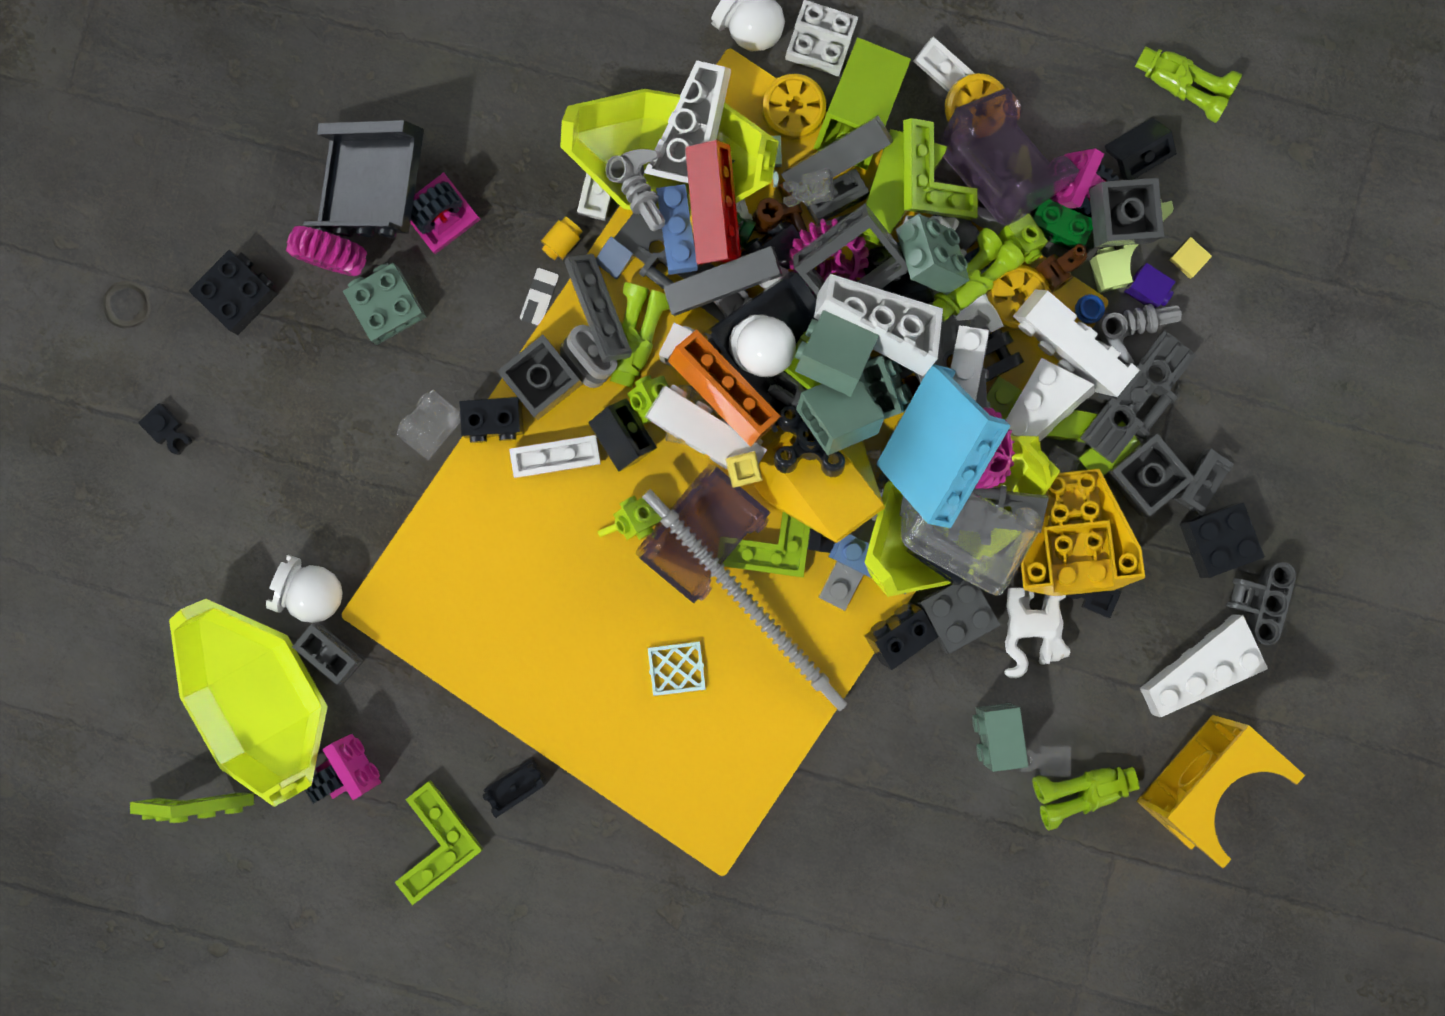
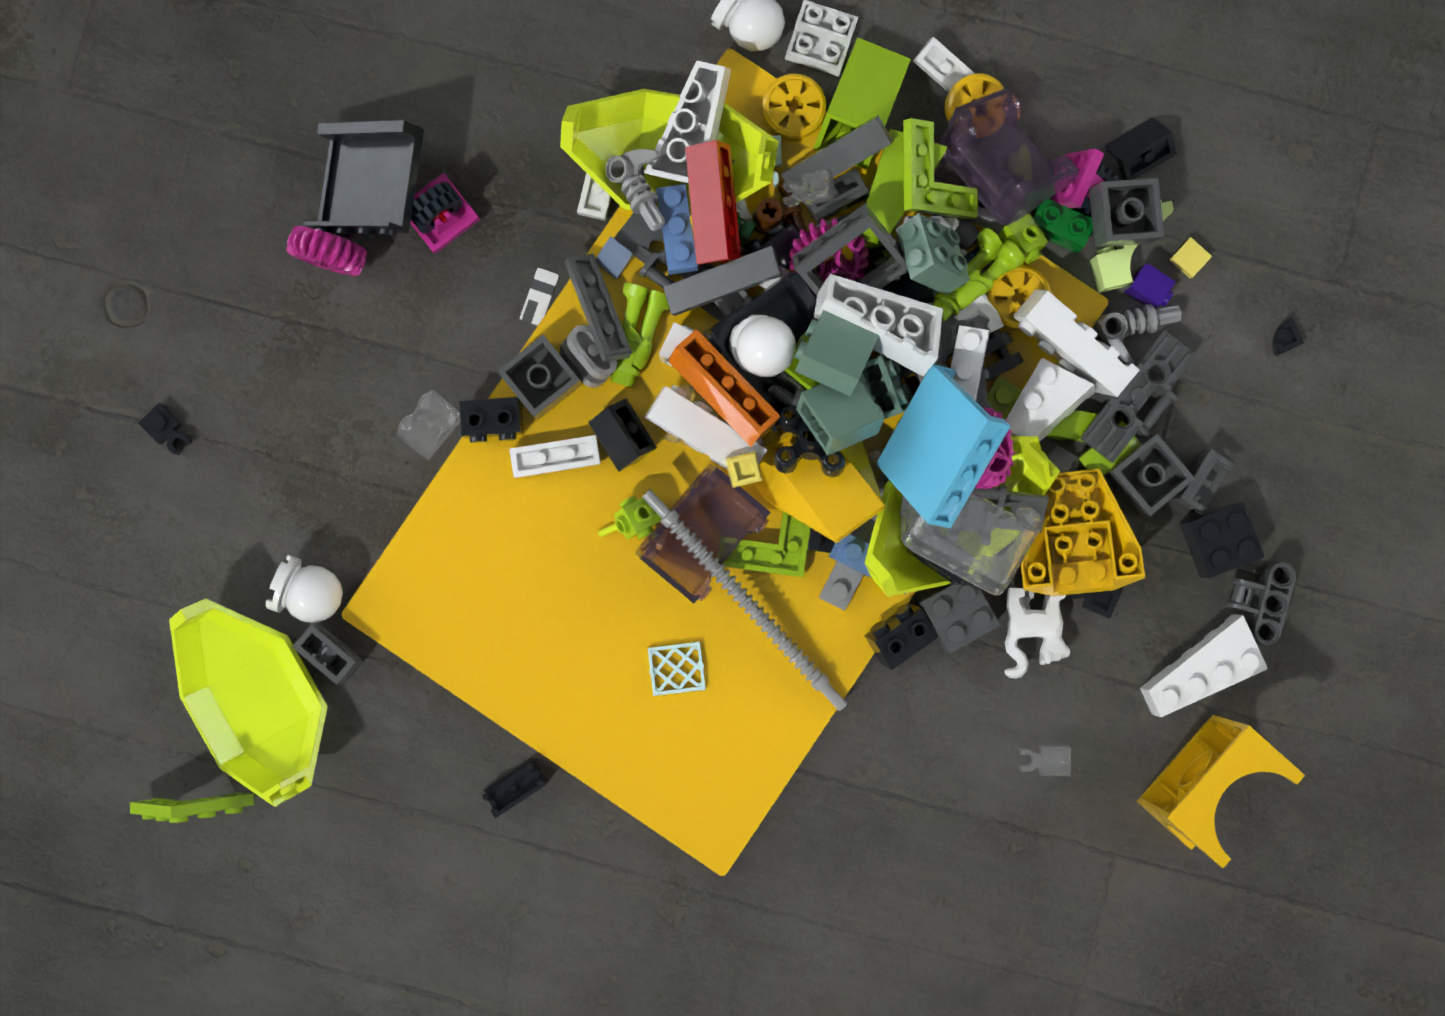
(234, 291): black brick -> none
(344, 771): dark pink plate -> none
(384, 303): sand green brick -> none
(456, 843): lime plate -> none
(561, 238): yellow brick -> none
(645, 394): lime brick -> none
(1000, 737): sand green brick -> none
(1058, 270): reddish brown piece -> none
(1089, 309): blue plate -> none
(1095, 790): lime piece -> none
(1177, 74): lime piece -> none
(1286, 337): none -> black tile

